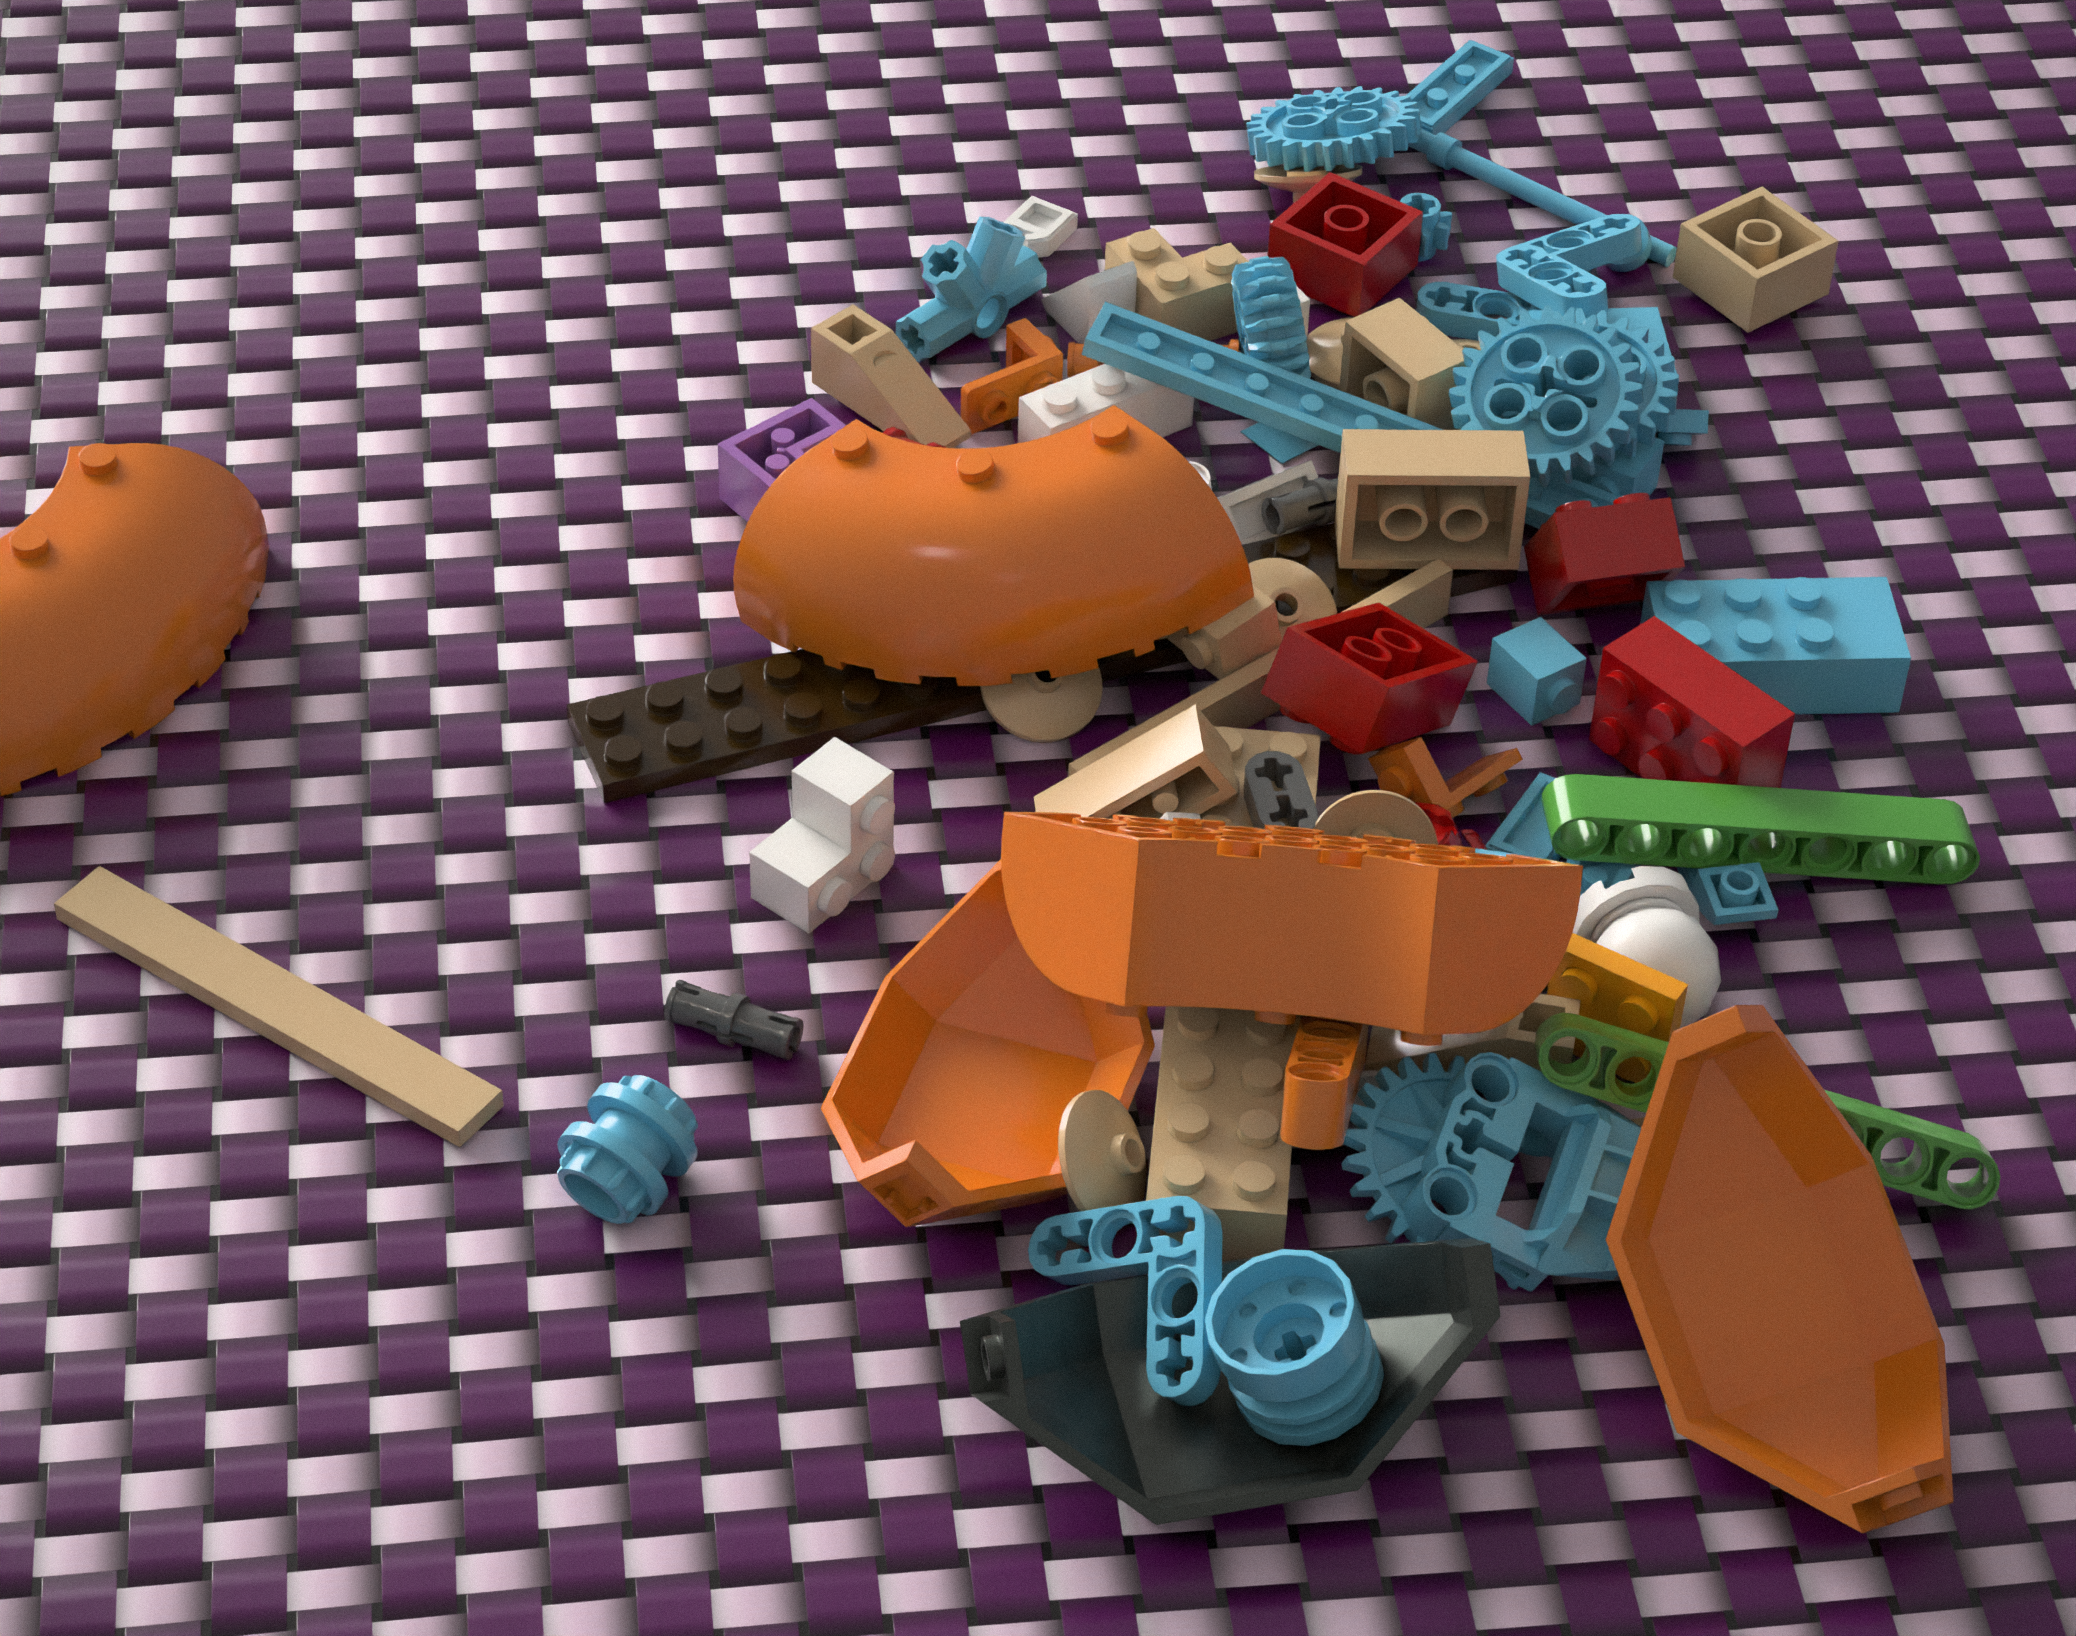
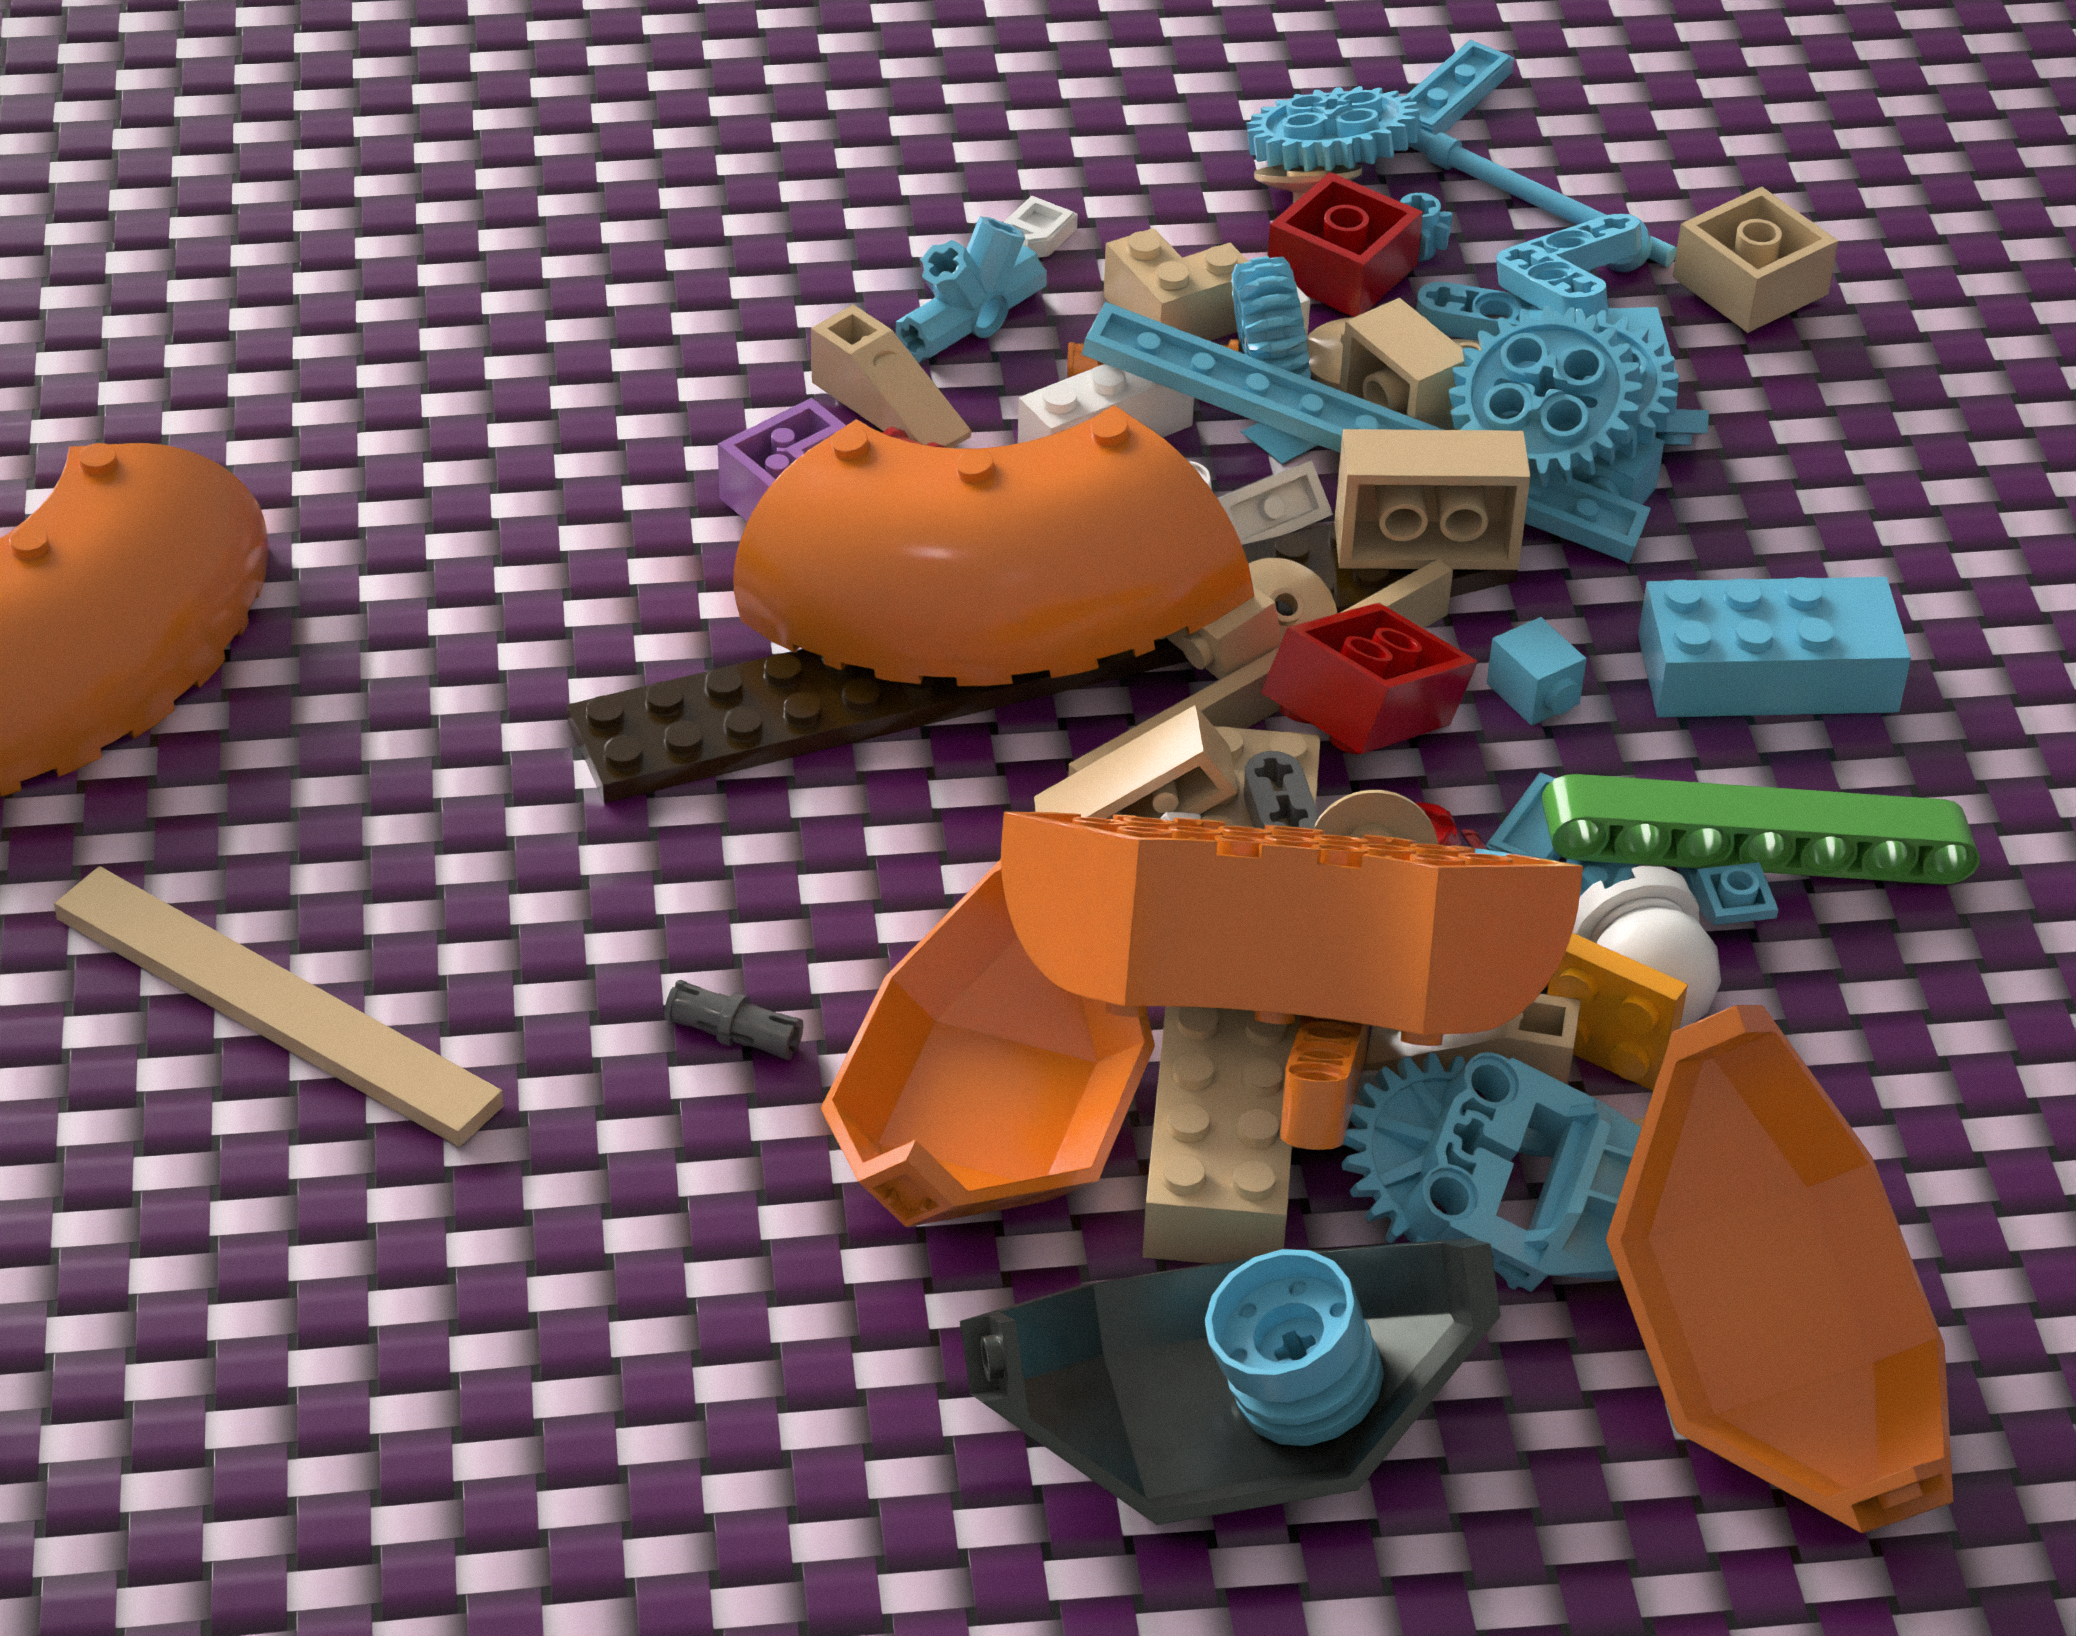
(620, 1158): medium azure piece -> none
(833, 842): white brick -> none
(1030, 366): orange bracket -> none
(1043, 709): tan dish -> none
(1081, 302): white slope -> none
(1100, 1152): tan dish -> none
(1168, 1269): medium azure beam -> none
(1310, 504): dark grey pin -> none
(1411, 772): orange bracket -> none
(1603, 553): red brick -> none
(1685, 714): red brick -> none
(1920, 1174): bright green beam -> none

